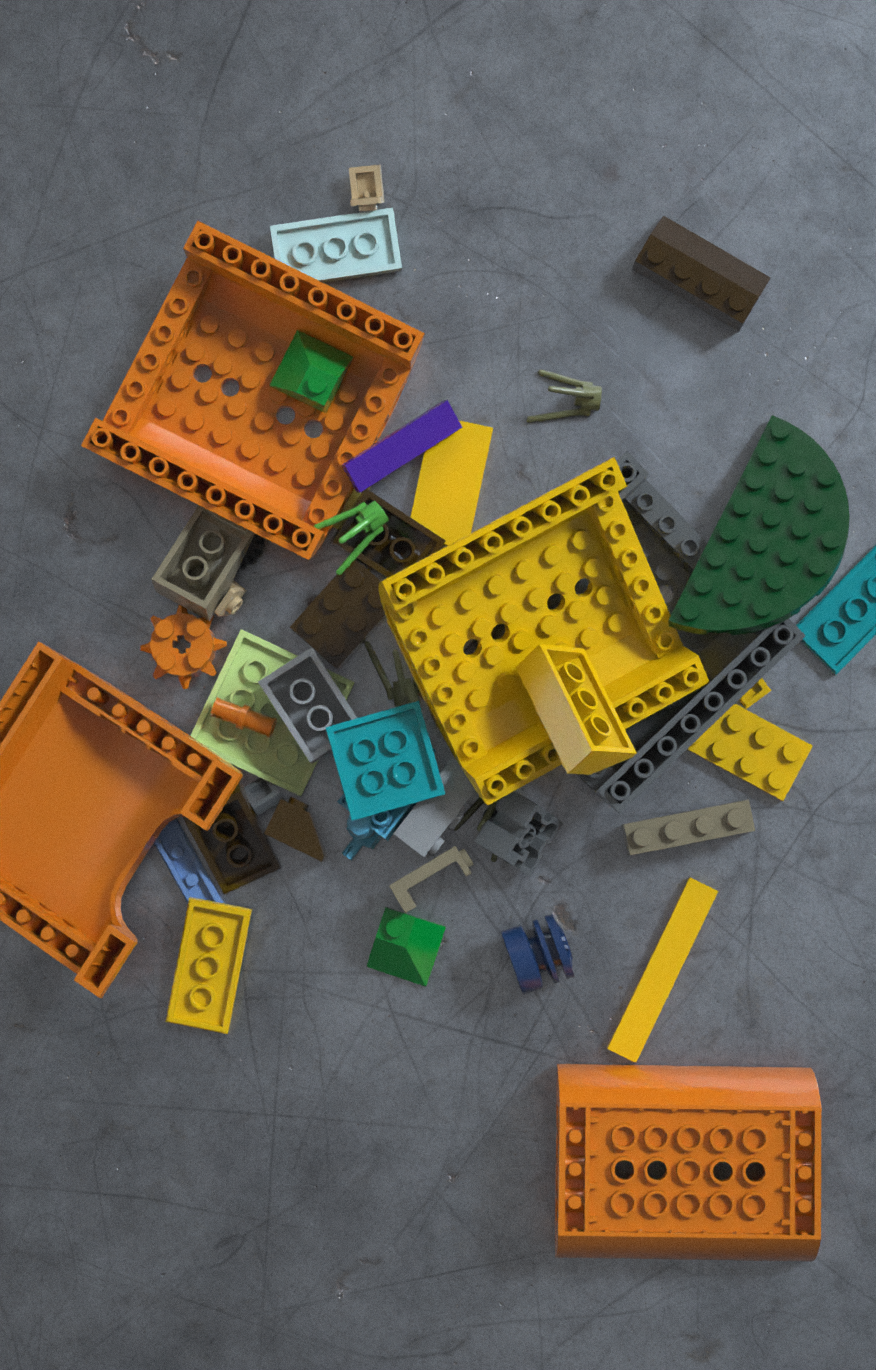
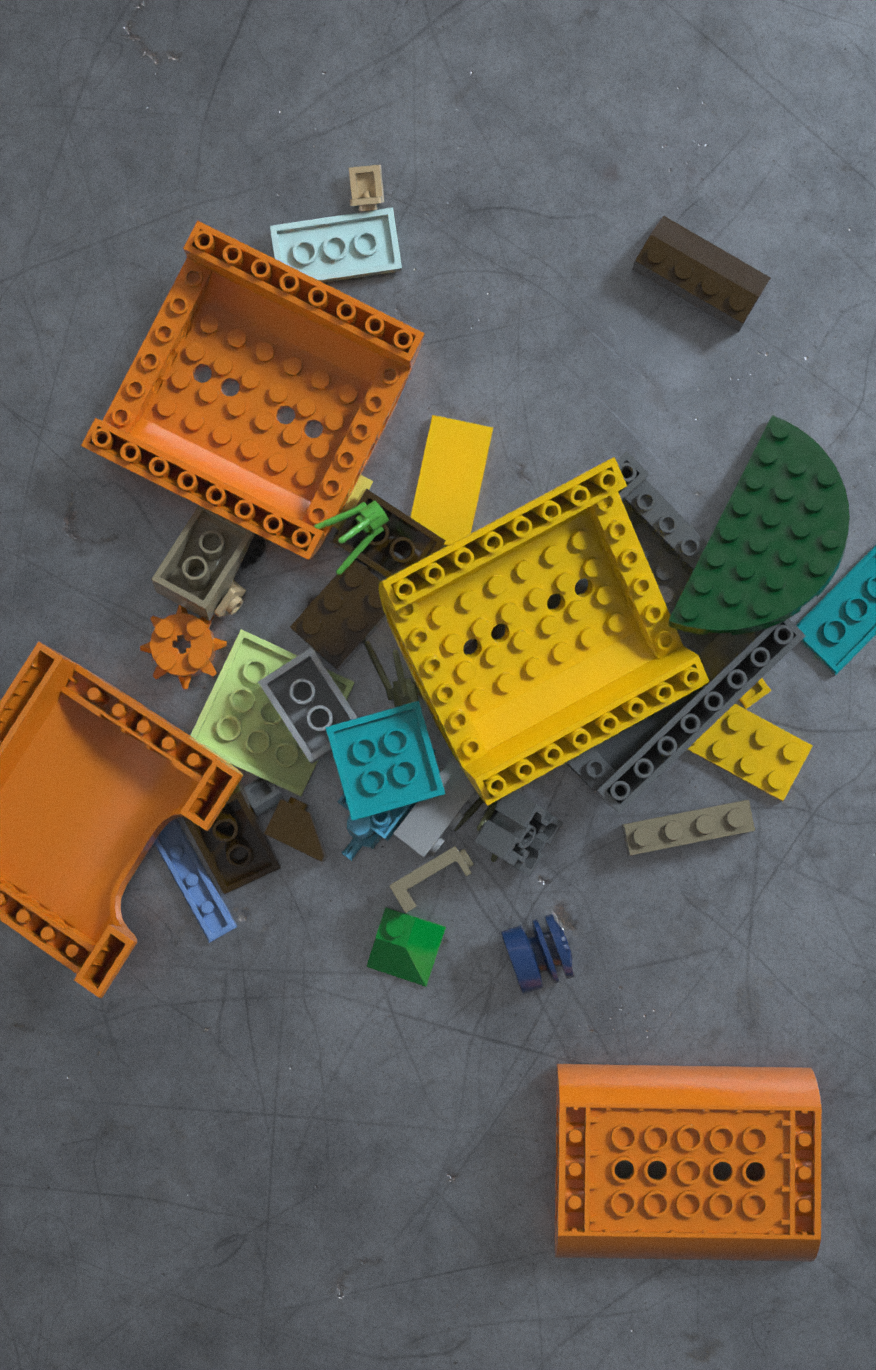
(208, 965): yellow tile -> none
(243, 717): orange pin -> none
(311, 371): green slope -> none
(401, 446): dark purple tile -> none
(575, 709): yellow slope -> none
(585, 396): olive plant -> none
(662, 969): yellow tile -> none

